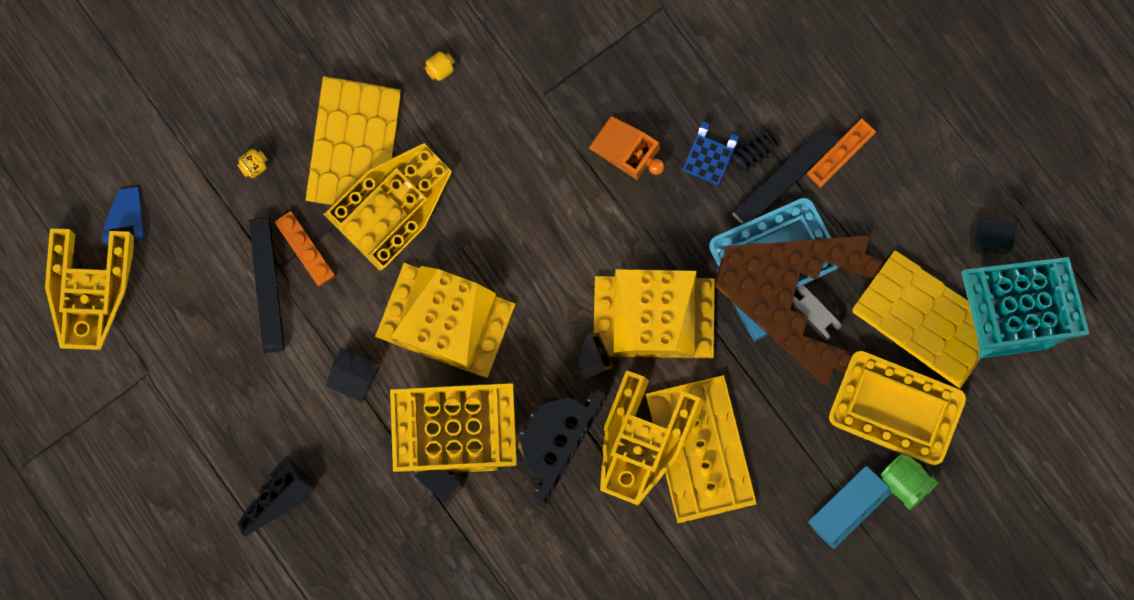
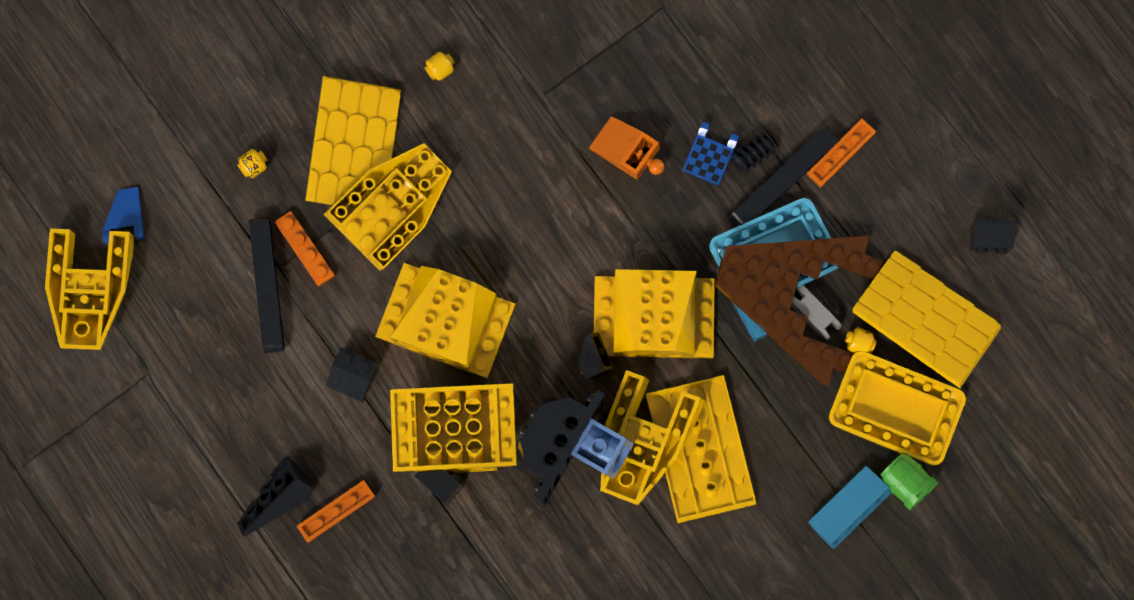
(336, 511): none -> orange plate
(602, 449): none -> medium blue brick
(860, 340): none -> yellow head
(1024, 306): teal wedge -> none

